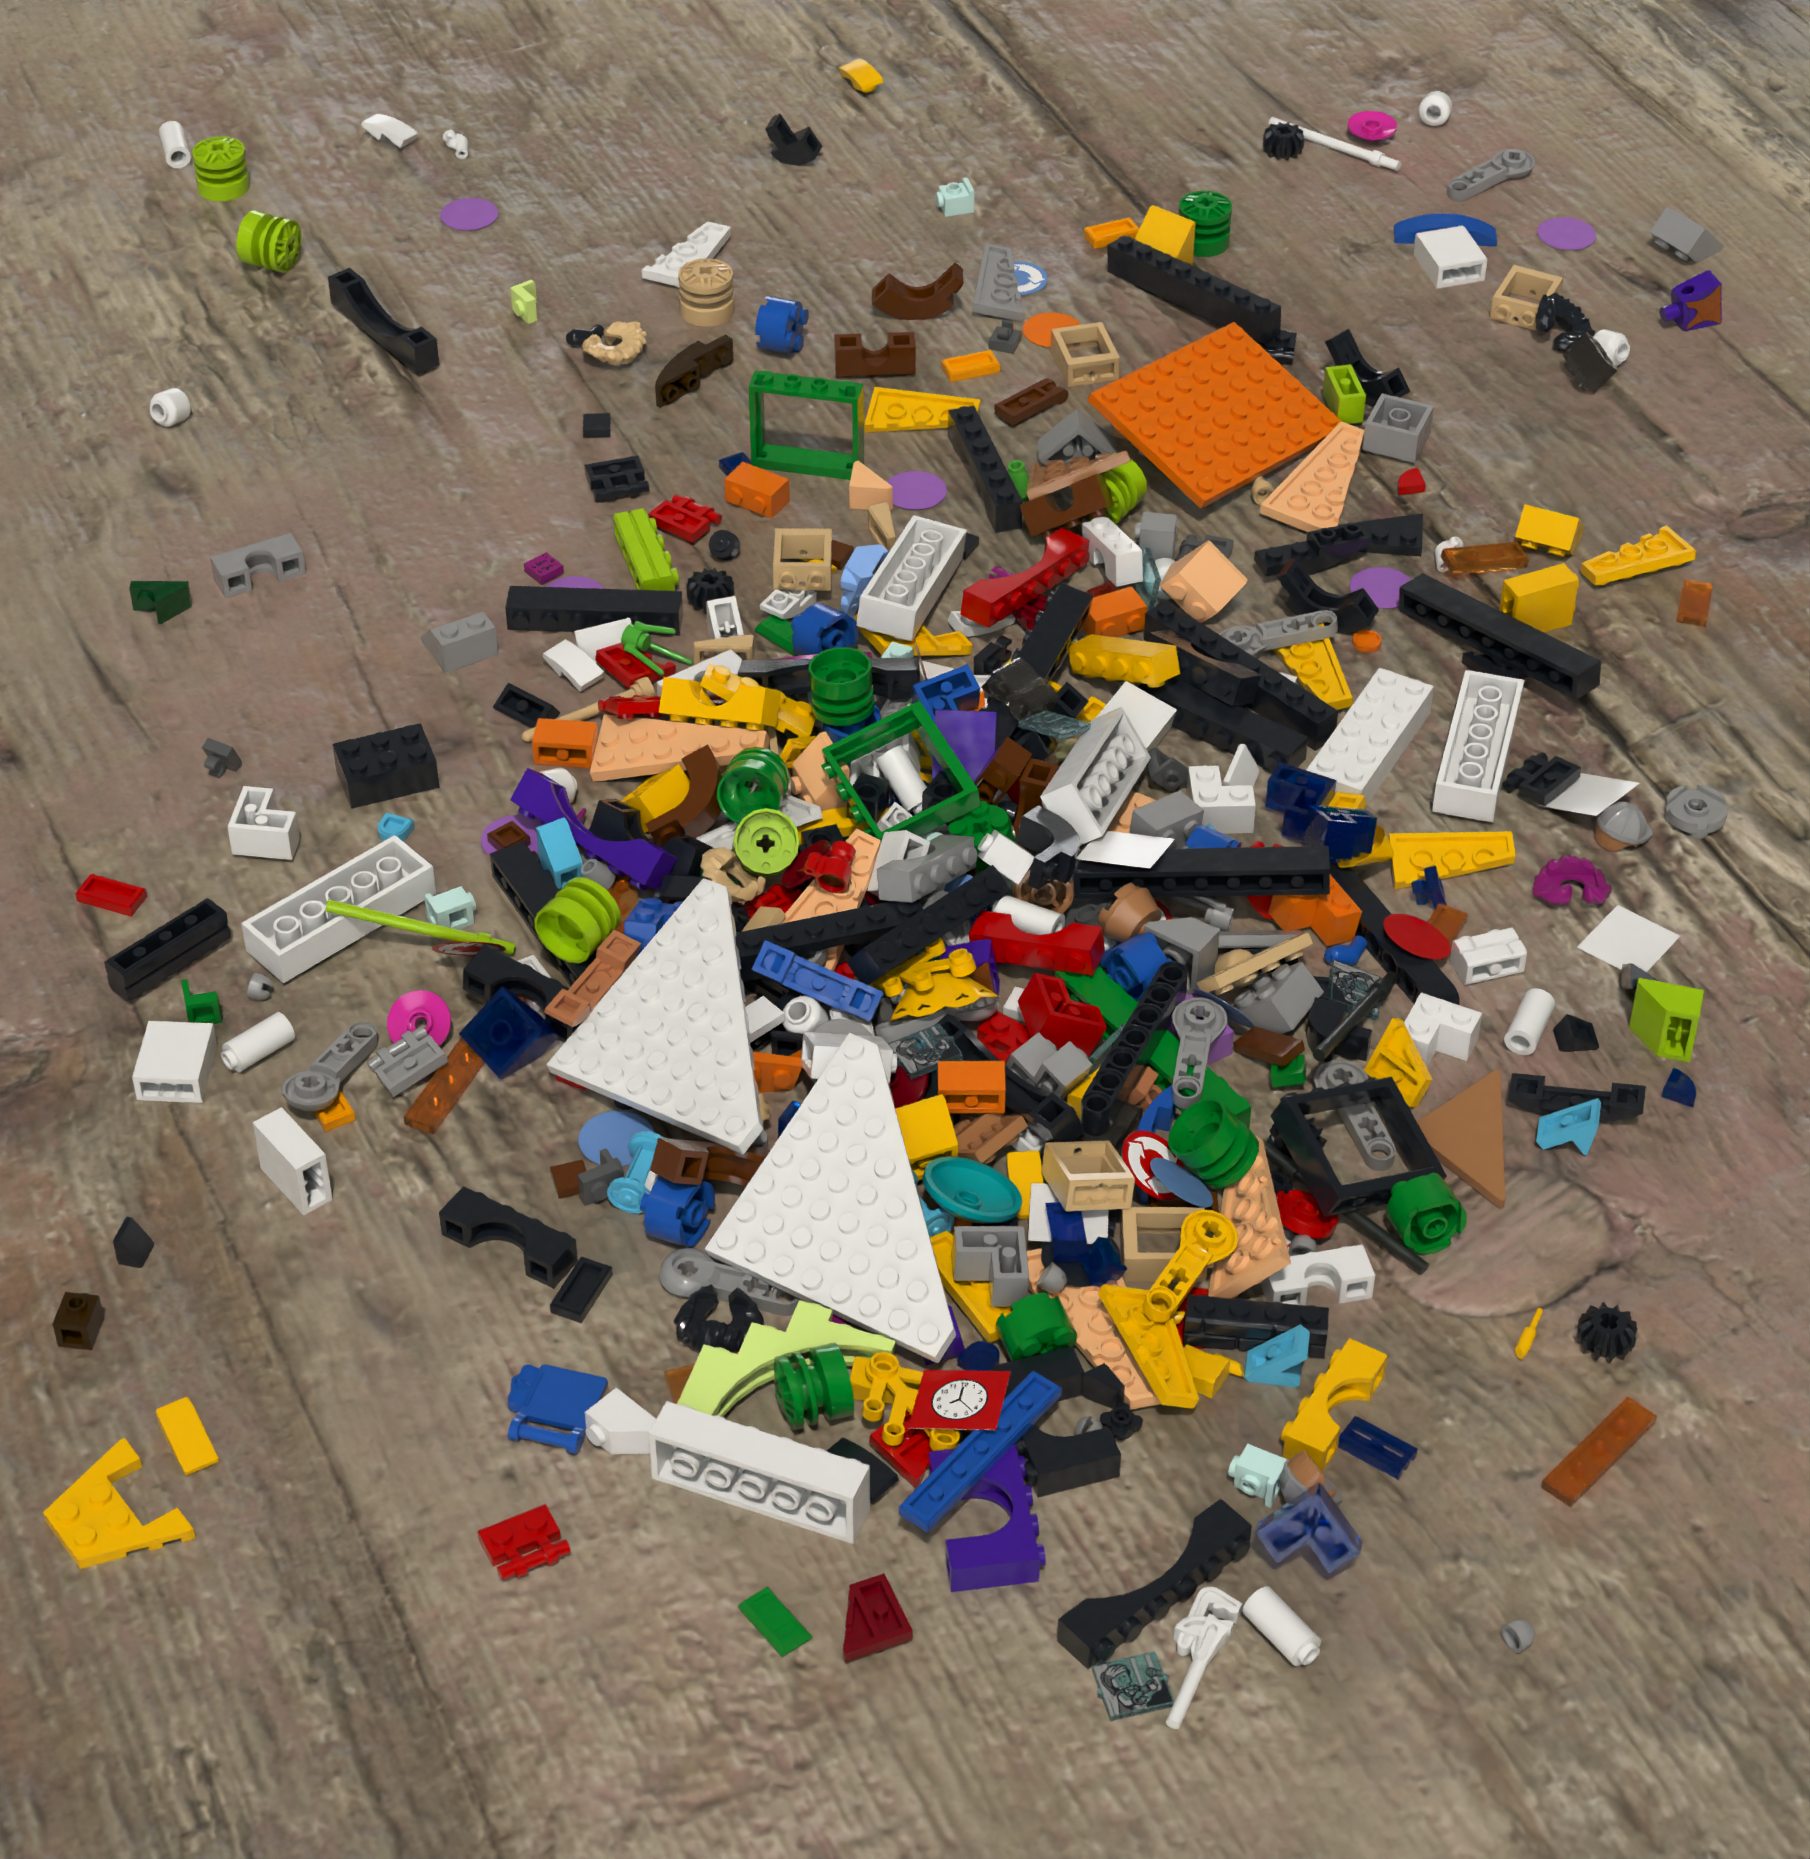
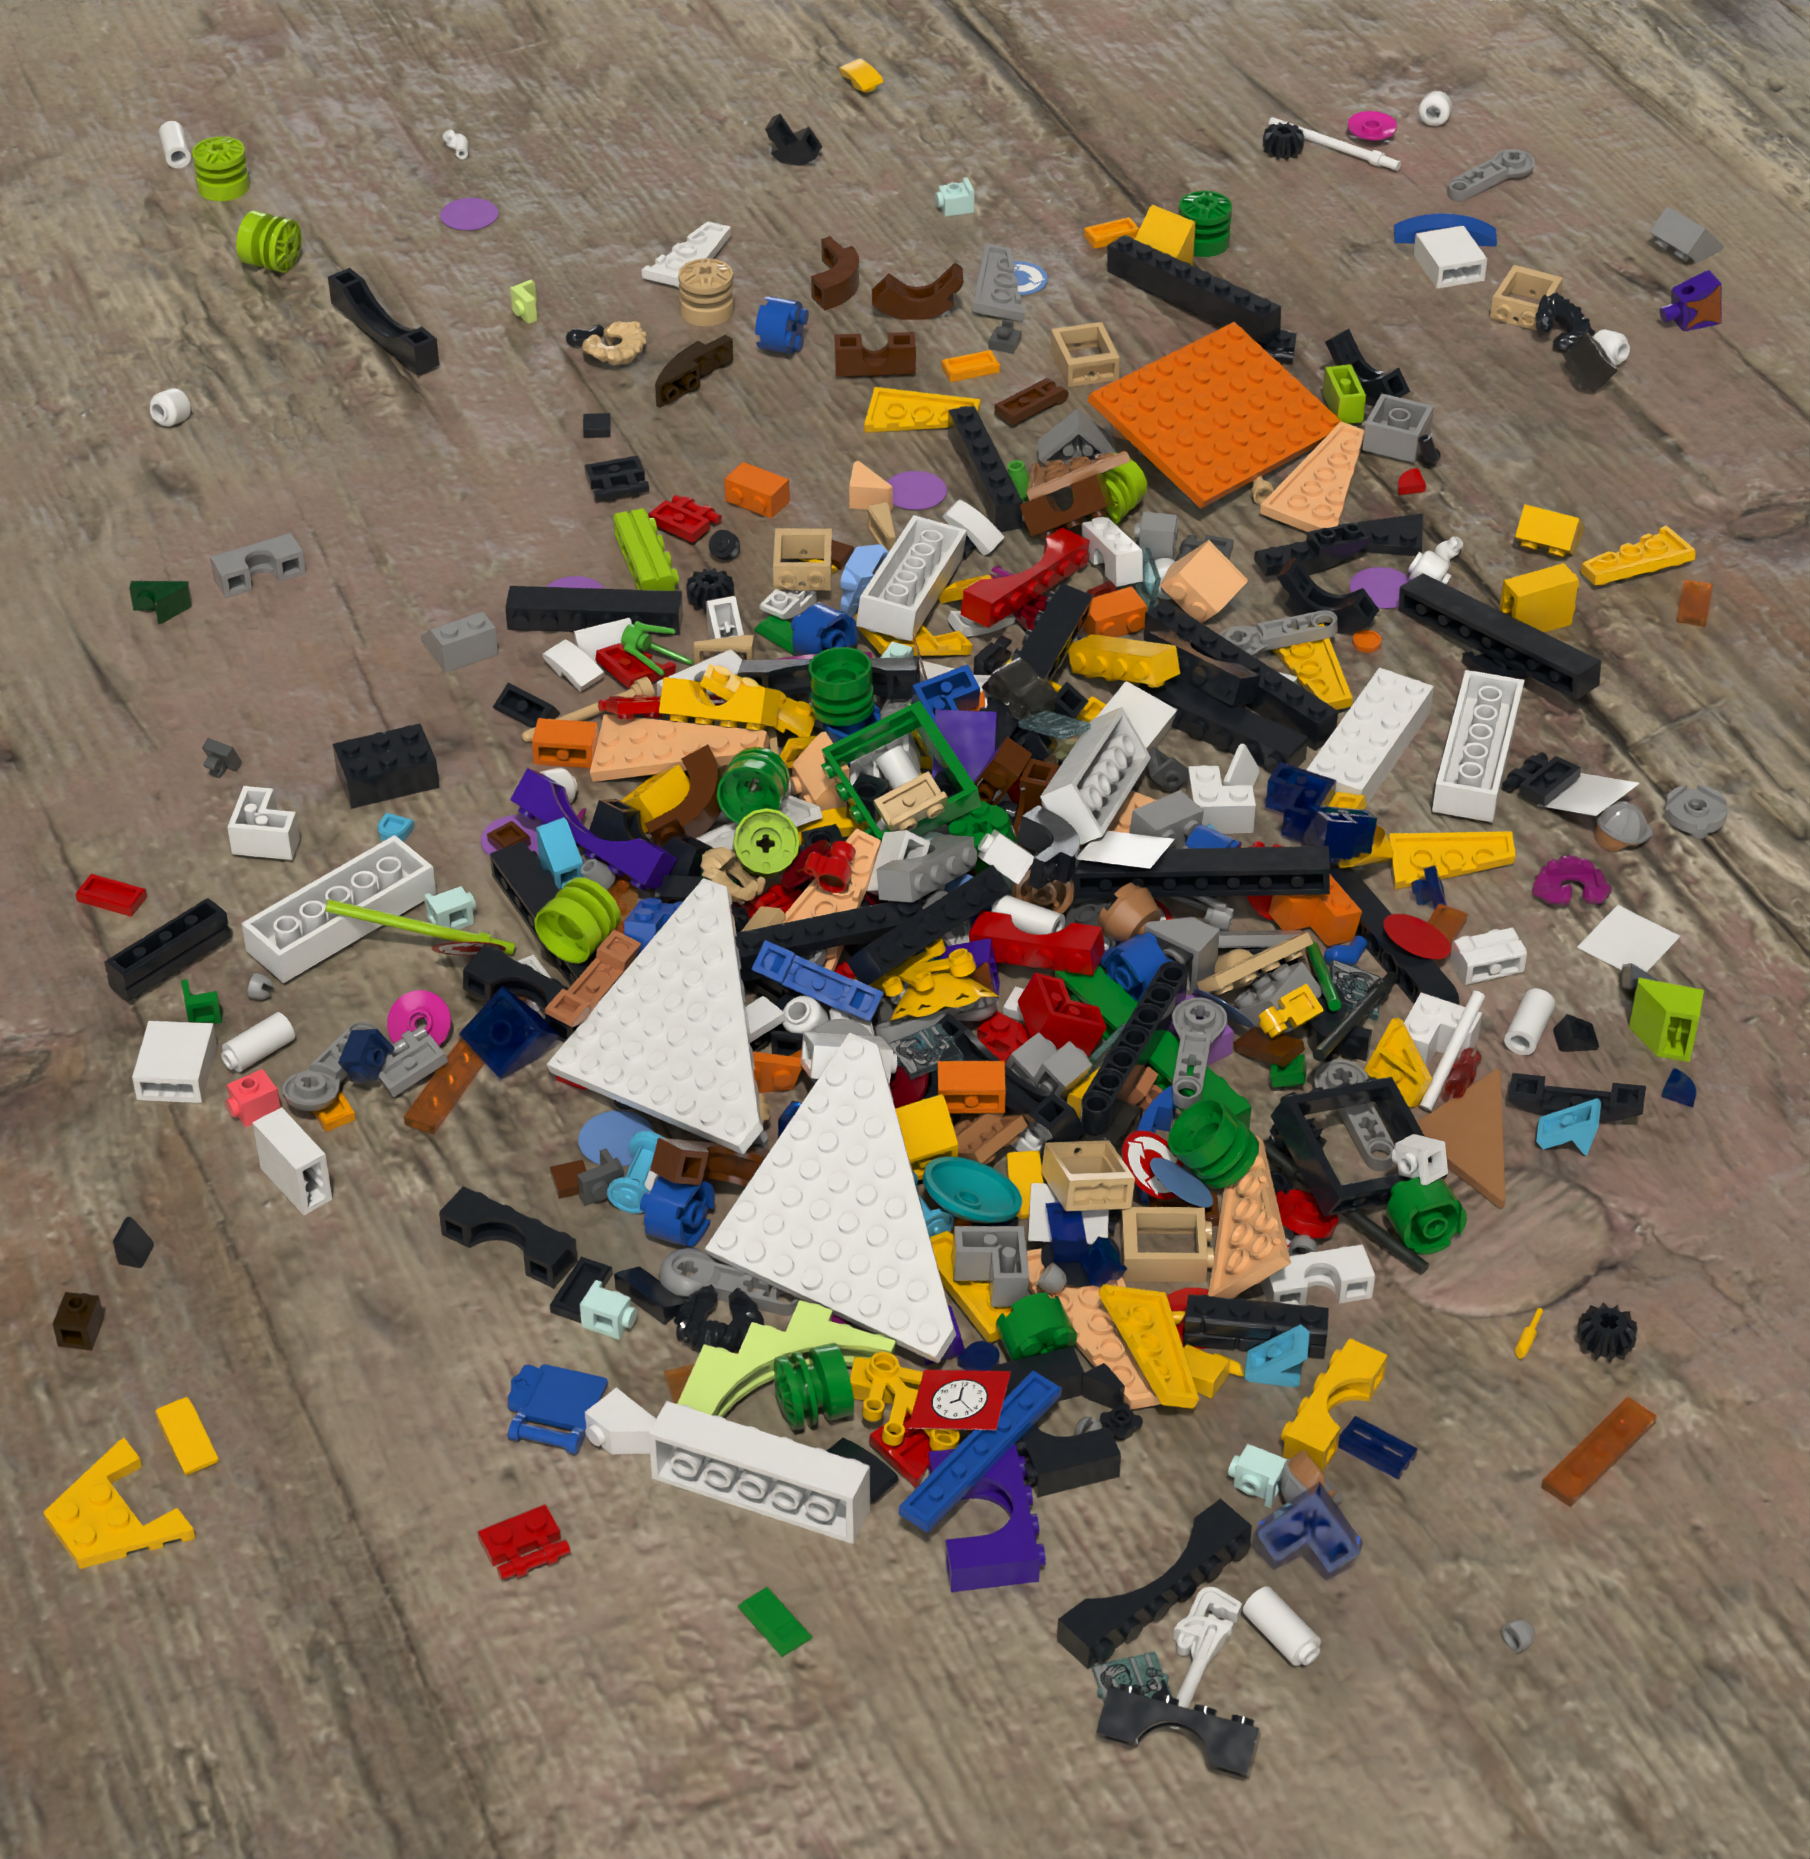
(252, 1097): none -> coral brick
(365, 1054): none -> dark blue brick
(386, 126): white slope -> none
(543, 568): magenta tile -> none
(607, 1311): none -> light aqua brick
(648, 1293): none -> black slope
(729, 463): clear blue tile -> none
(801, 459): green window -> none
(841, 280): none -> reddish brown arch
(873, 1619): dark red wing -> none
(911, 803): none -> tan bracket
(955, 590): none -> yellow tile
(978, 527): none -> white slope
(1038, 327): orange sticker -> none
(1132, 1717): none -> black arch
(1191, 1259): yellow beam -> none
(1295, 1006): none -> yellow plate
(1323, 977): none -> green bar
(1412, 1158): none -> white brick
(1430, 454): none -> black arm
(1431, 565): none -> white head
(1452, 1051): none -> white bar
(1463, 1072): none -> clear red pin
(1484, 558): clear orange tile -> none
(1566, 233): medium lavender sticker -> none

